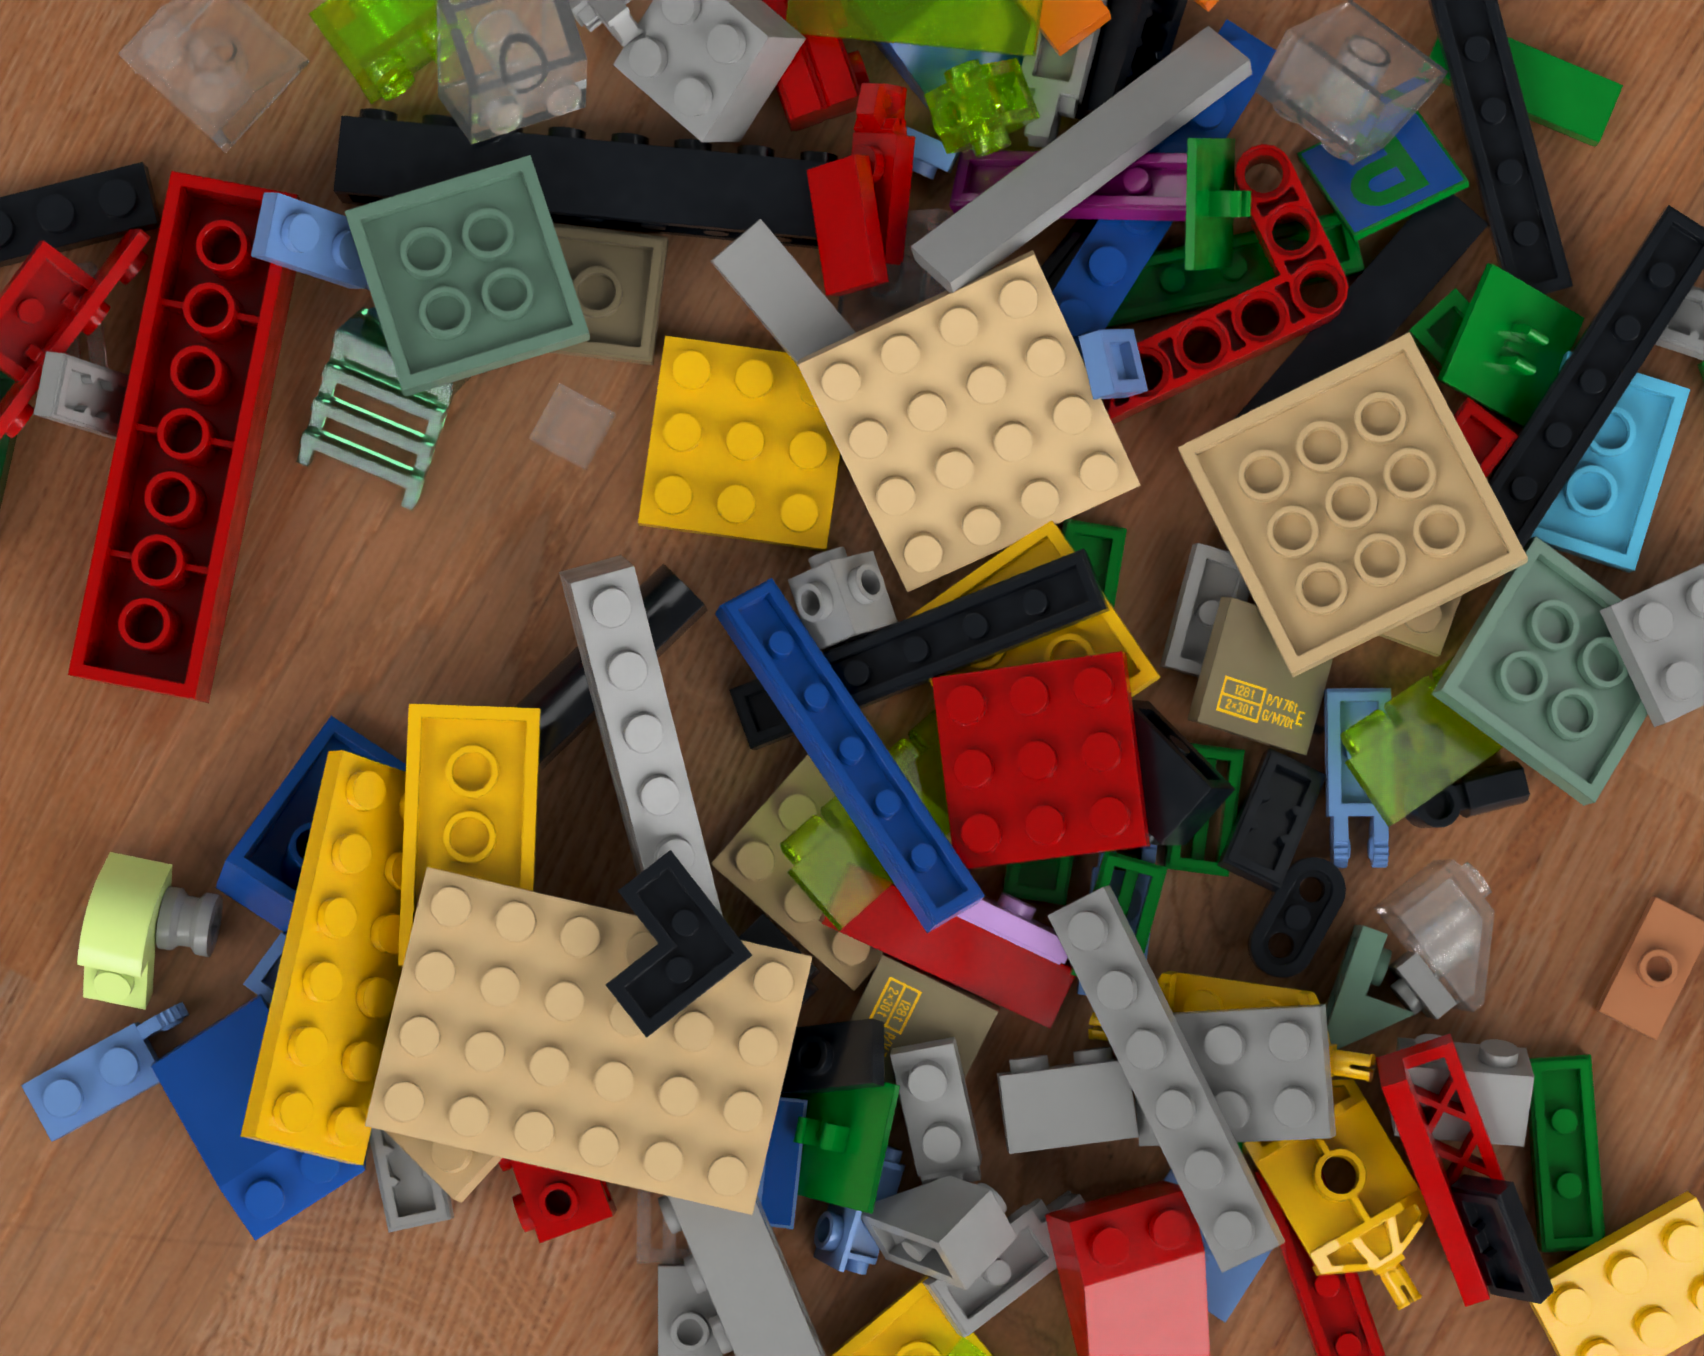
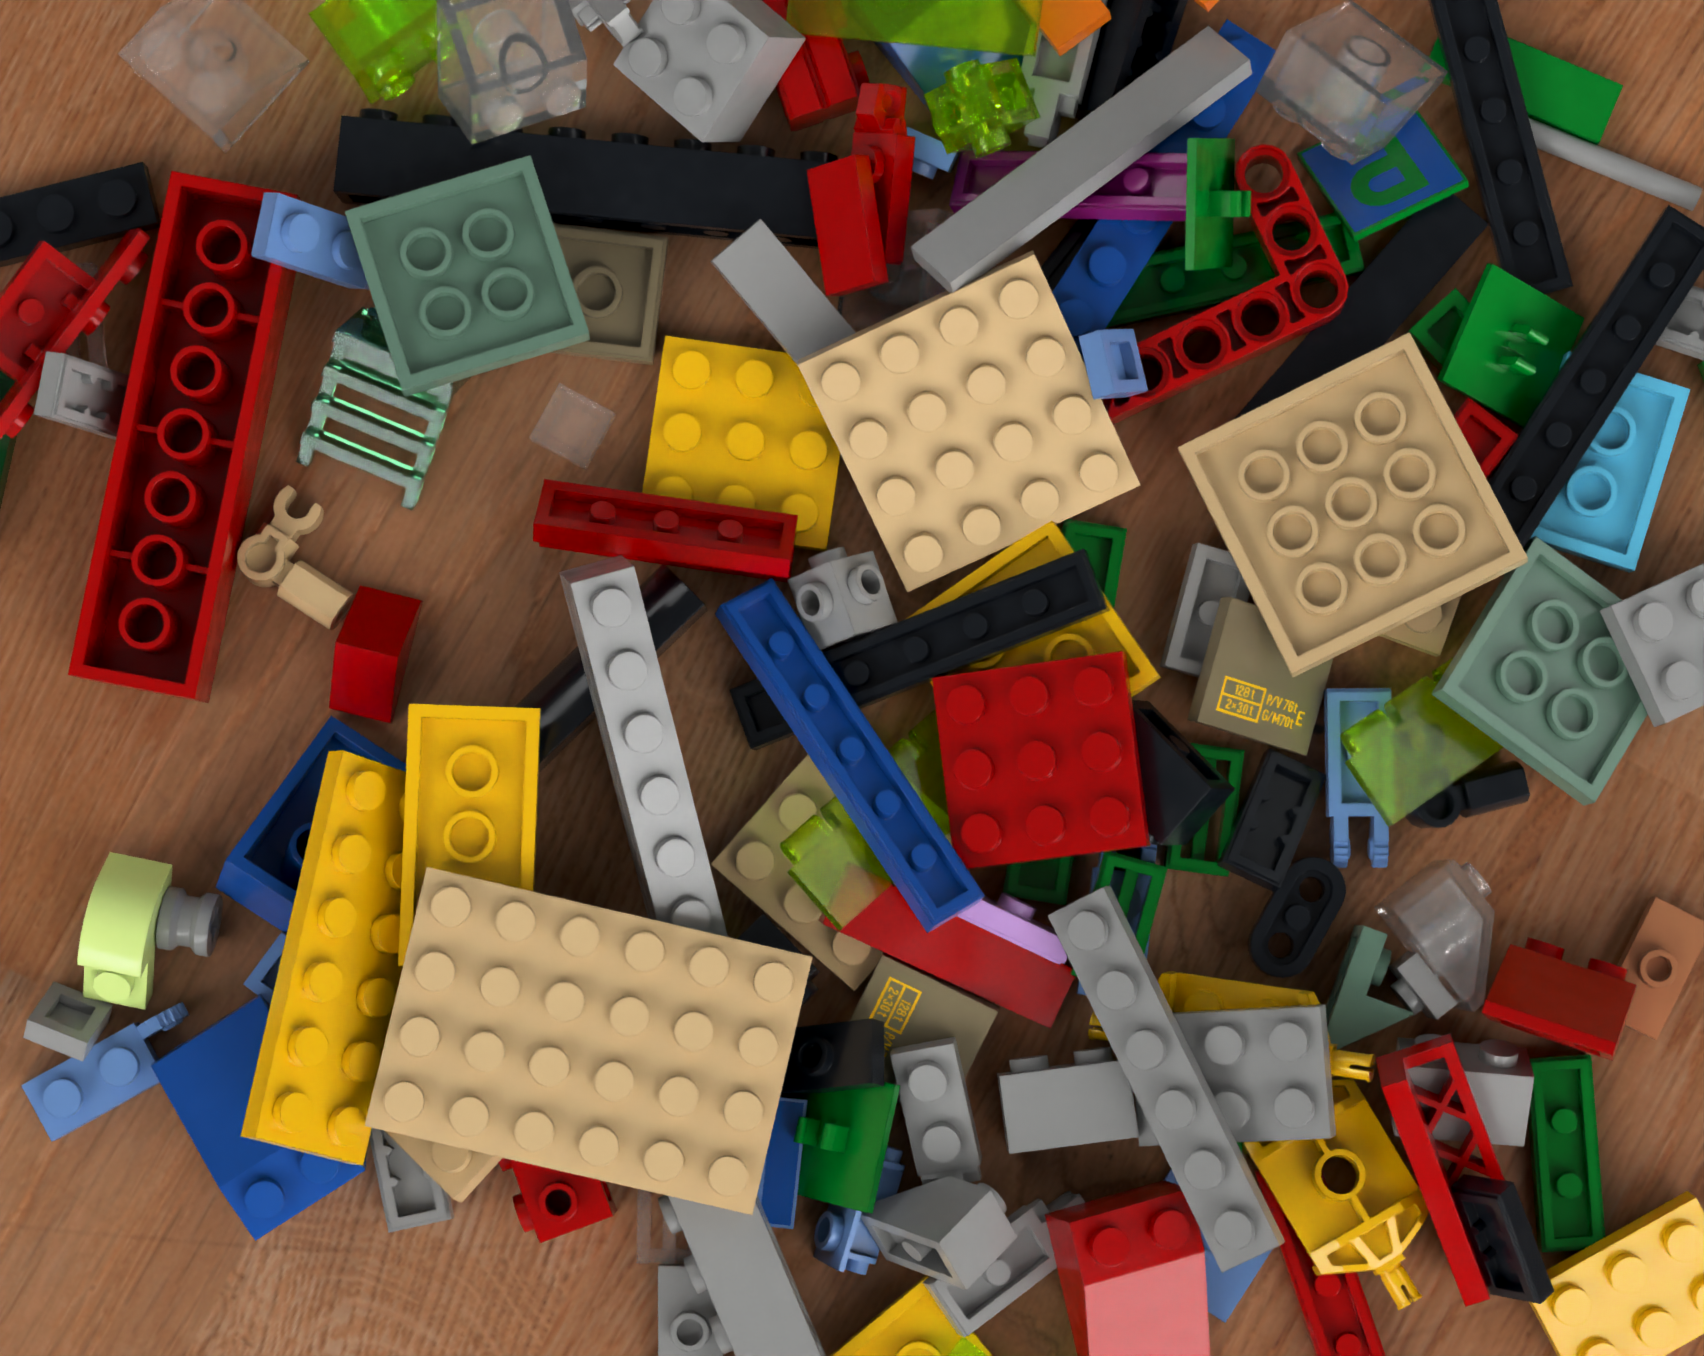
(67, 1021): none -> light grey plate
(267, 563): none -> tan bar
(373, 653): none -> red slope
(665, 530): none -> red fence
(692, 948): black plate -> none
(1561, 999): none -> red slope
(1615, 166): none -> light grey bar

